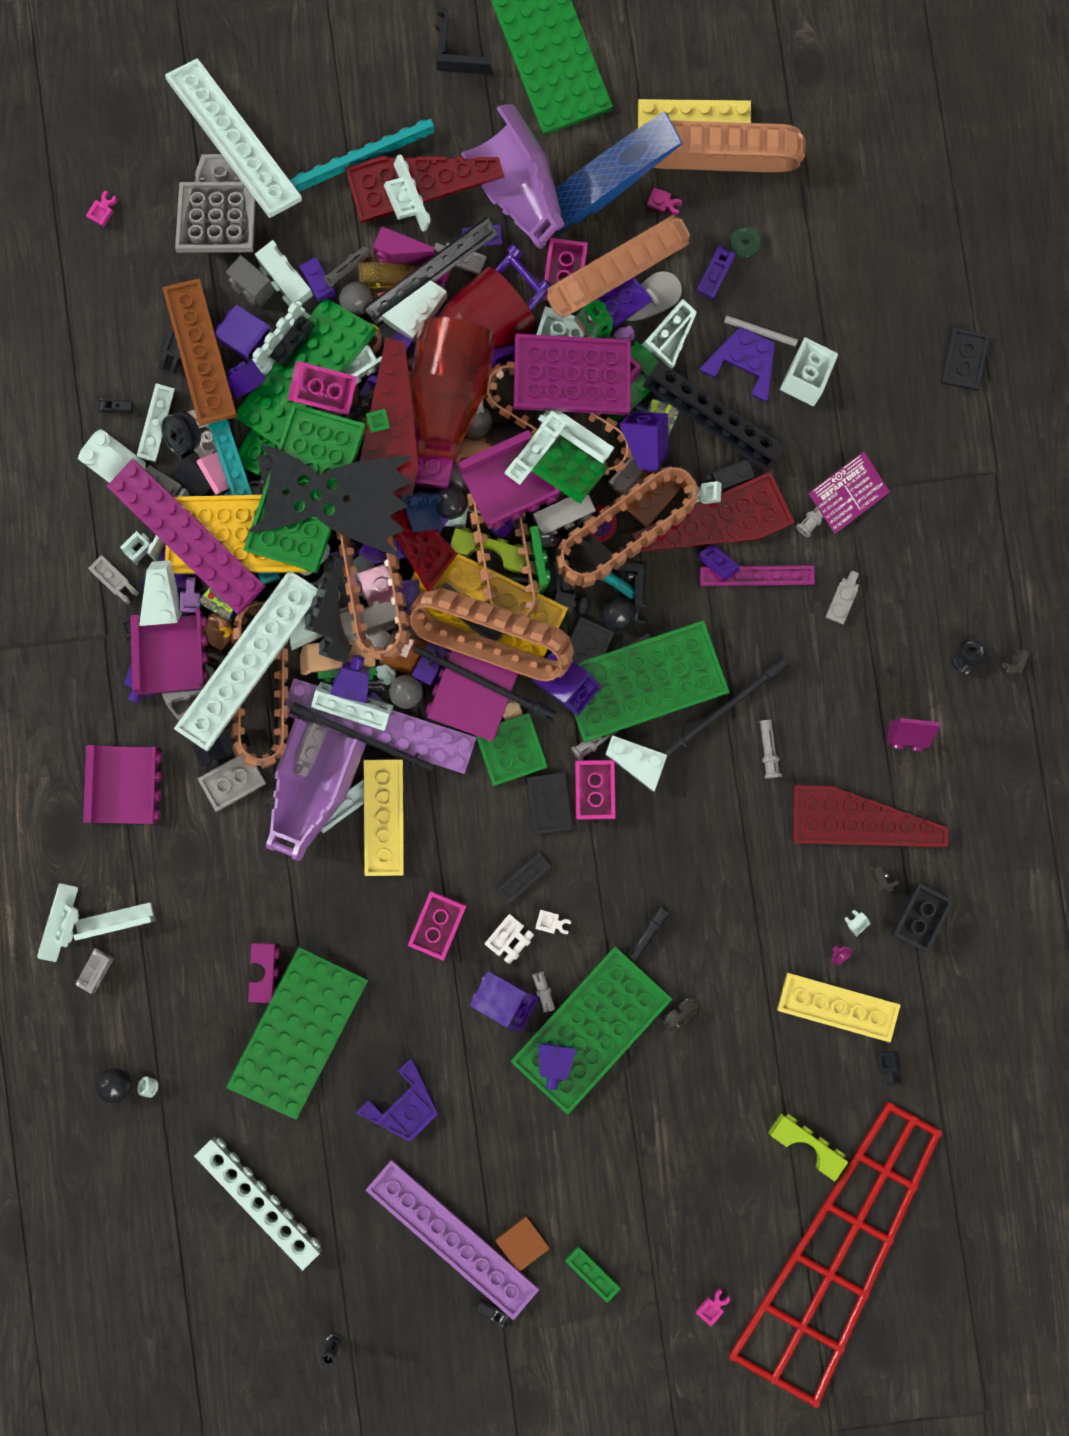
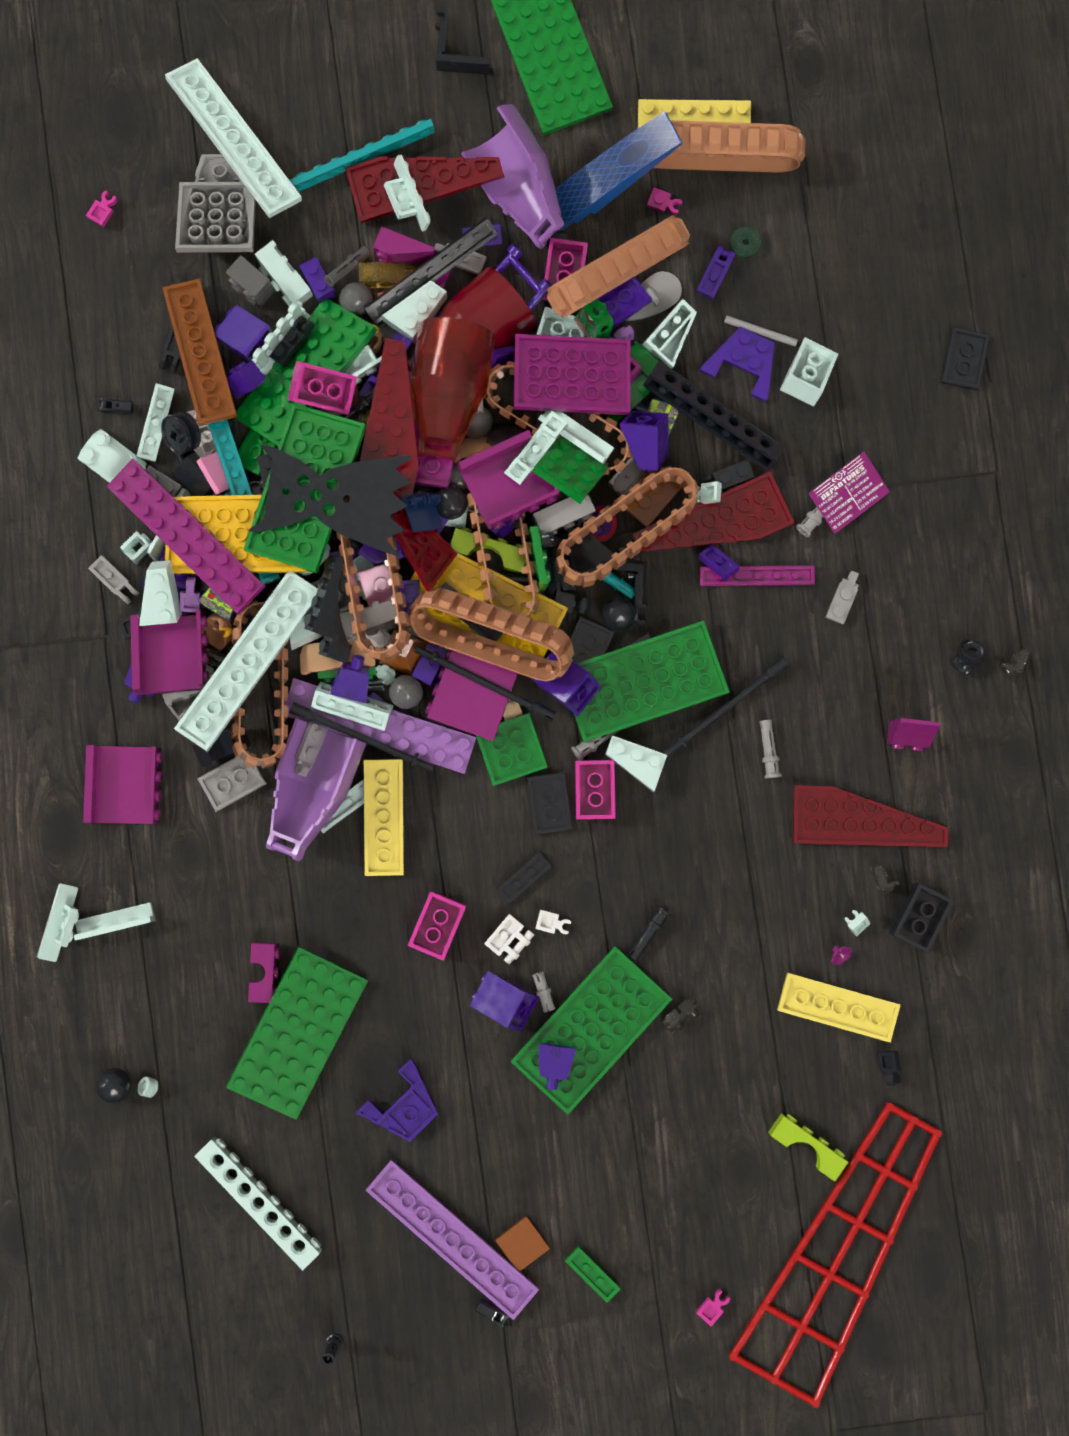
(94, 971): light grey hinge -> none
(378, 421): green tile -> none

